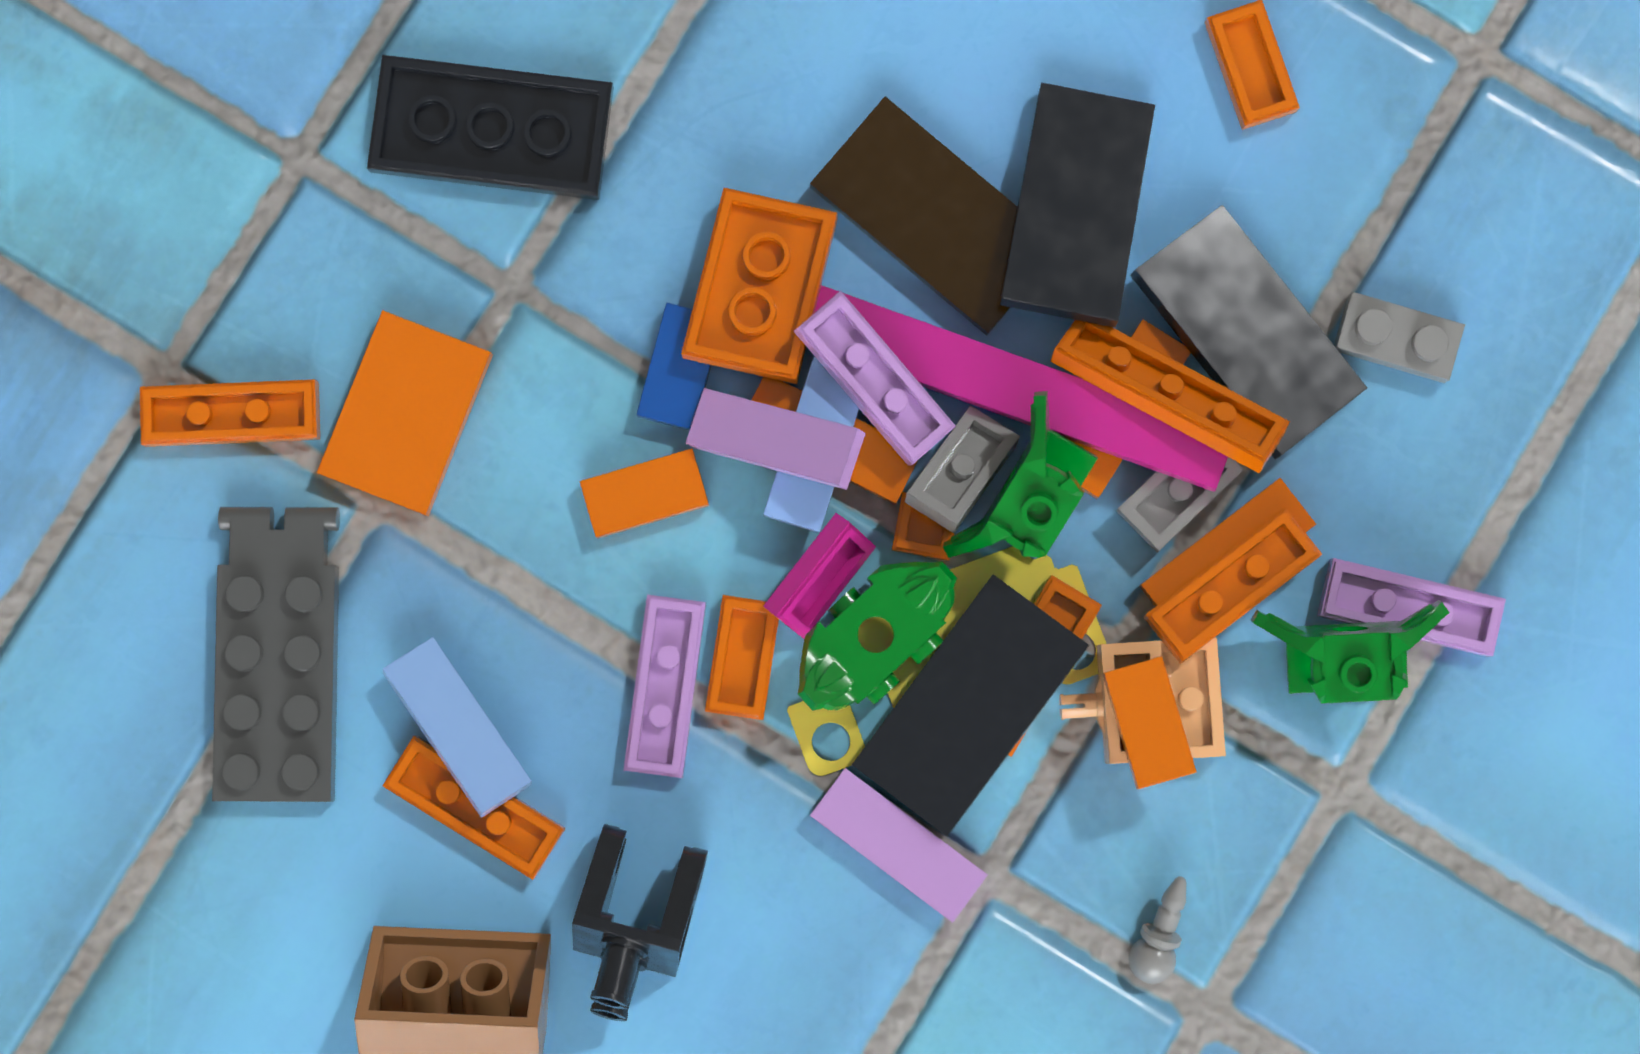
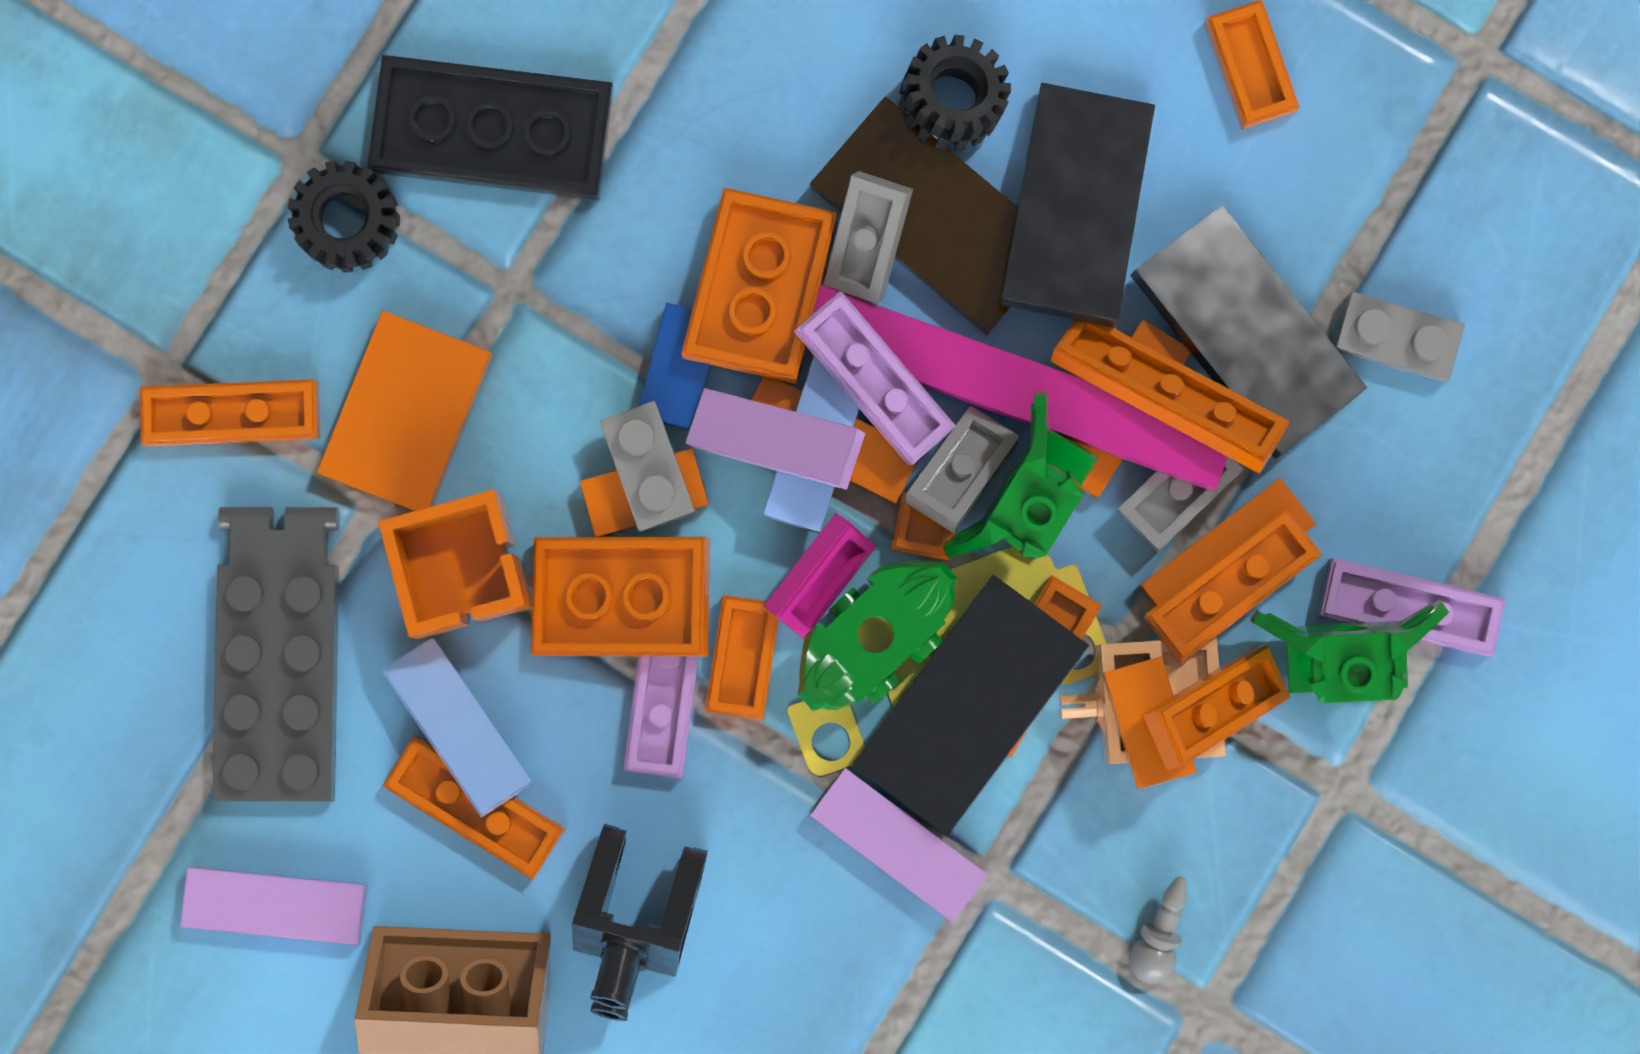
(273, 905): none -> lavender tile
(319, 191): none -> black tyre
(454, 564): none -> orange piece
(620, 596): none -> orange tile
(647, 466): none -> light grey plate
(867, 237): none -> light grey plate
(968, 66): none -> black tyre
(1216, 706): none -> orange tile

